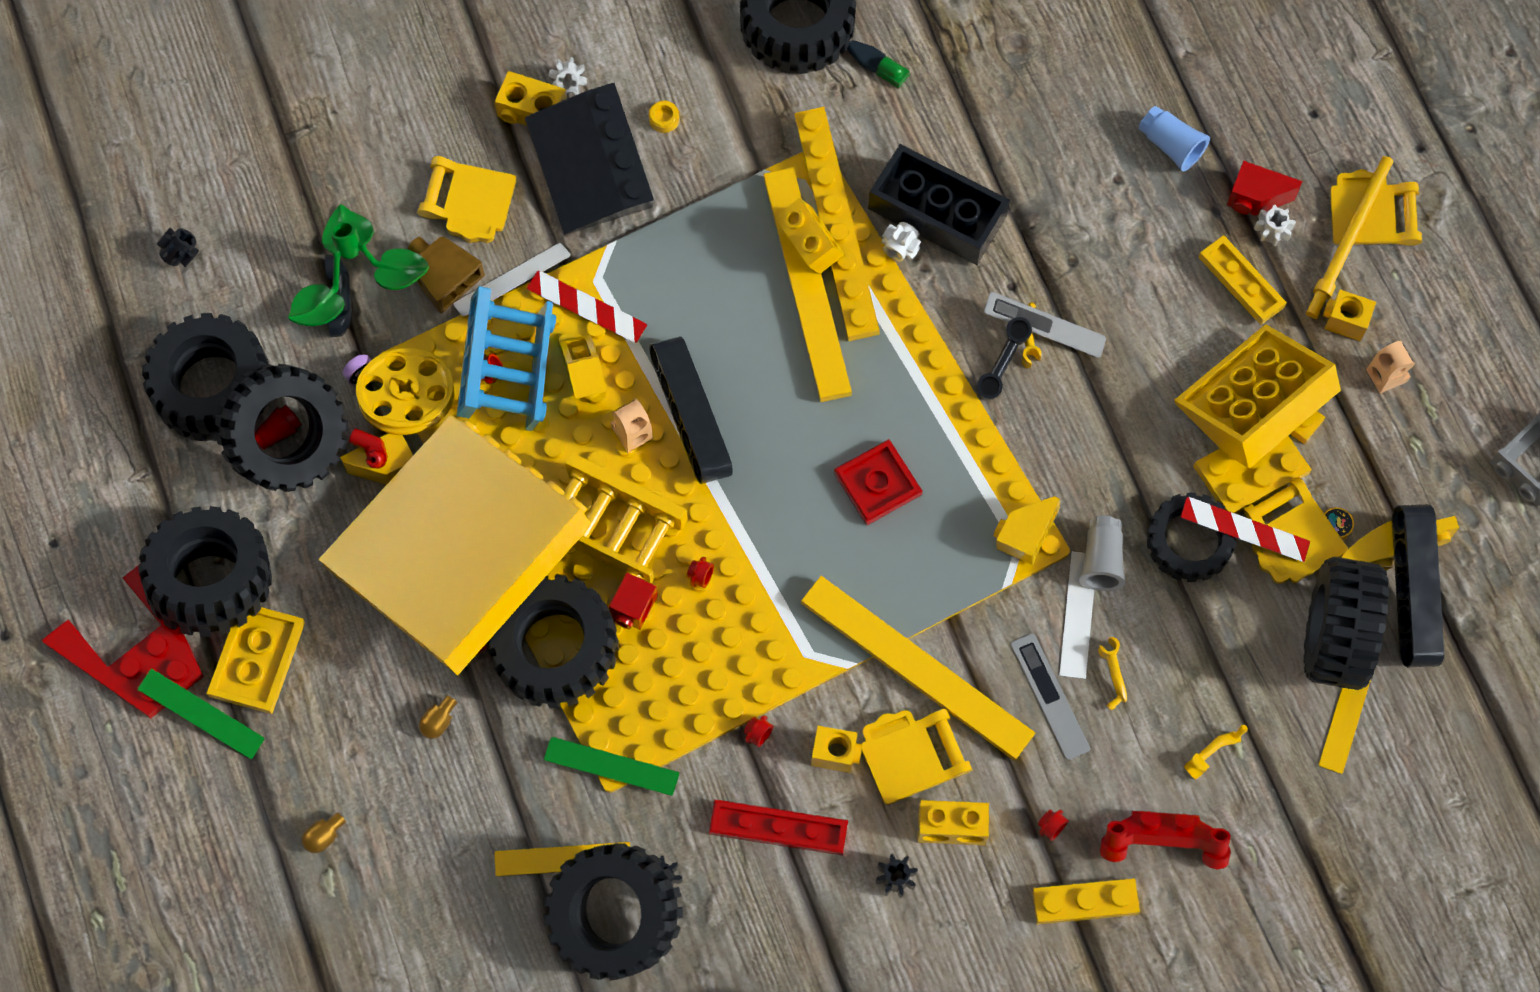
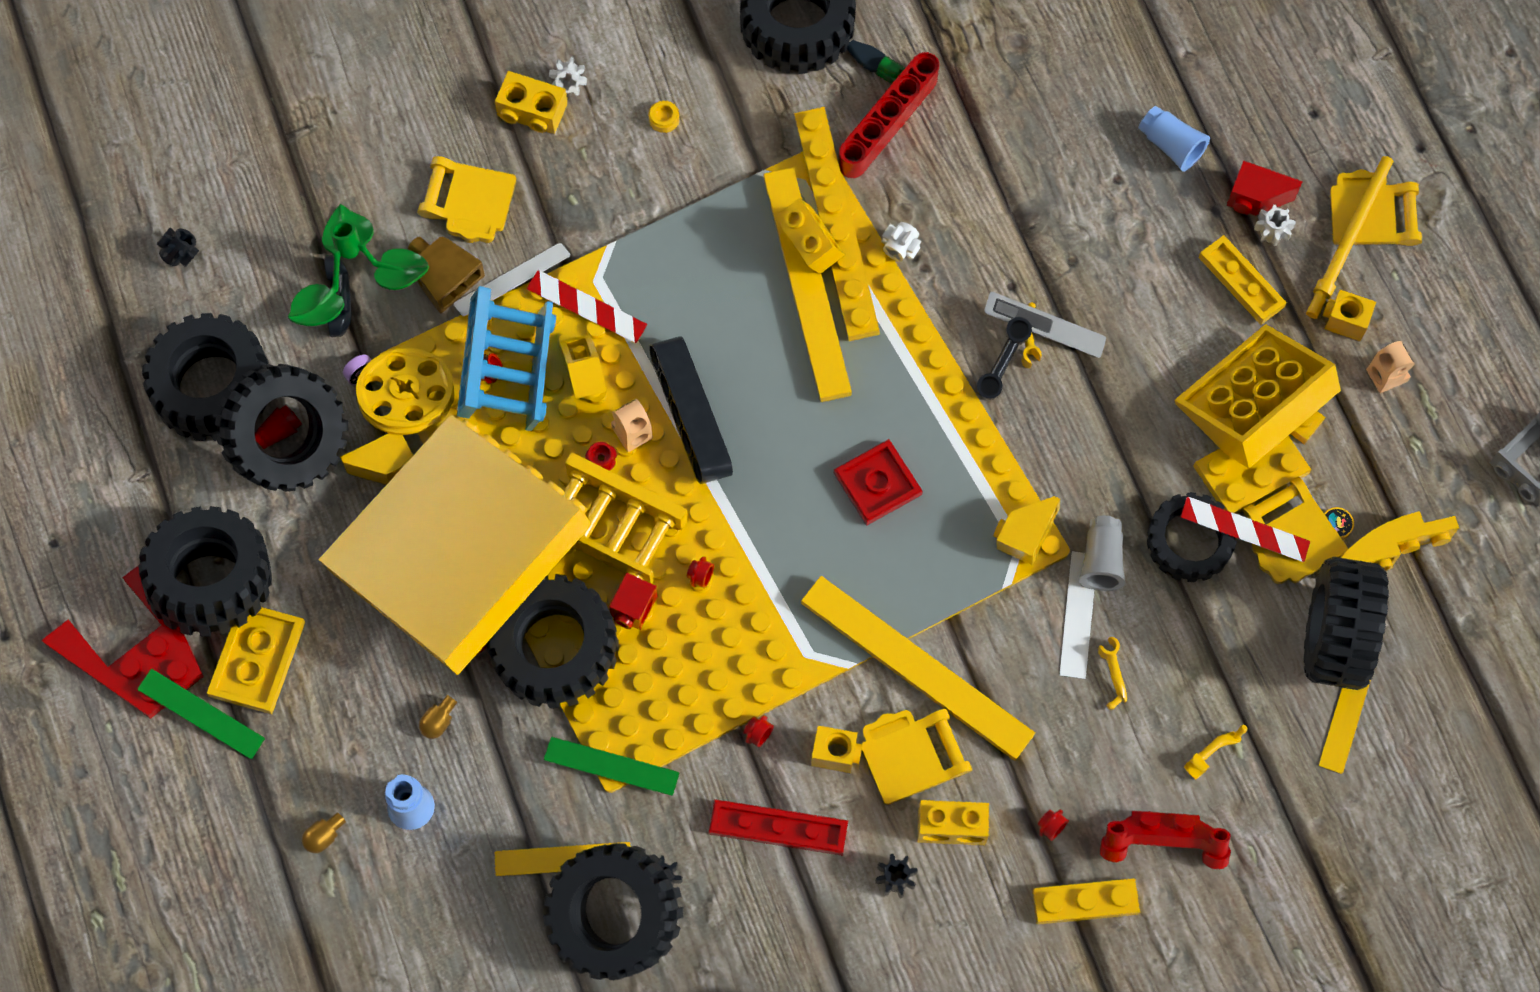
(373, 445): red arm -> none
(411, 812): none -> light blue plant
(589, 159): black slope -> none
(602, 449): none -> red plate
(886, 127): none -> red beam
(938, 204): black brick -> none
(1050, 696): light grey sticker -> none
(1417, 585): black beam -> none

